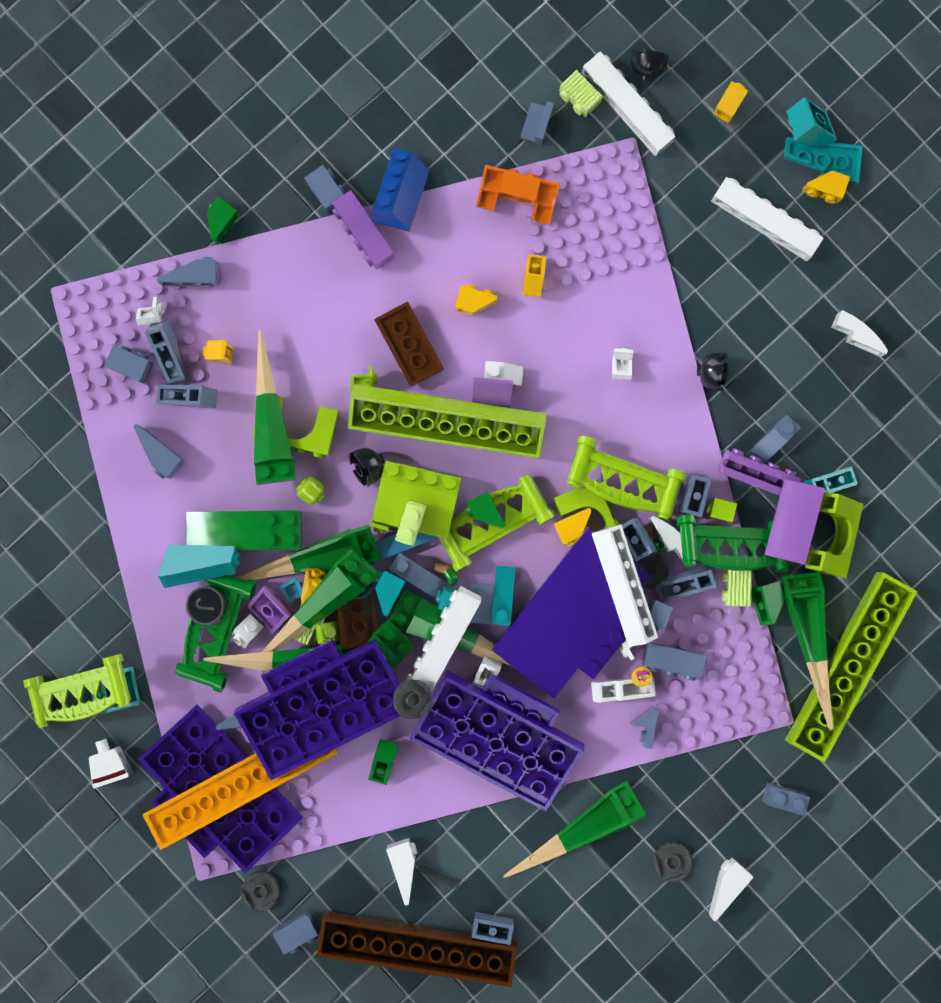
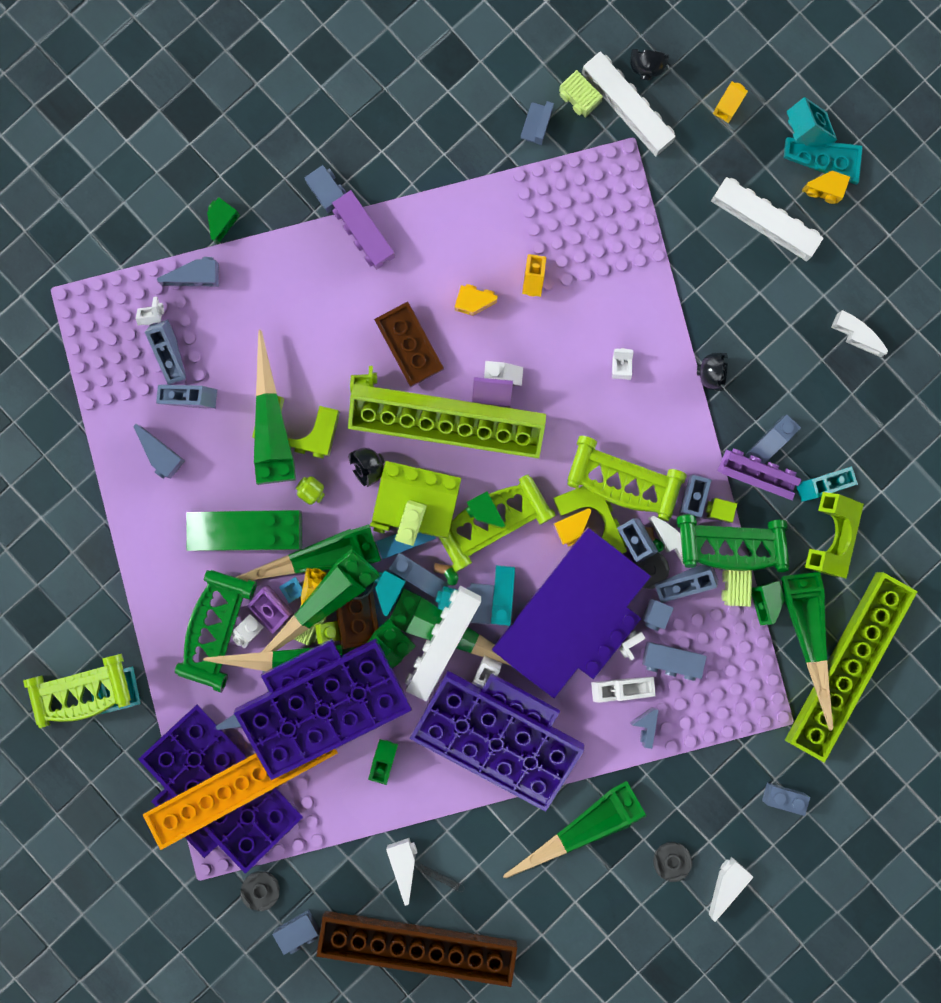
(108, 765): white torso -> none
(128, 364): sand blue brick -> none
(196, 563): slope -> none
(205, 605): black tile -> none
(218, 352): yellow slope -> none
(400, 190): blue slope -> none
(412, 699): dark grey tile -> none
(492, 928): sand blue brick -> none
(520, 188): orange bracket -> none
(625, 585): white brick -> none
(641, 676): yellow tile -> none
(794, 521): medium lavender slope -> none

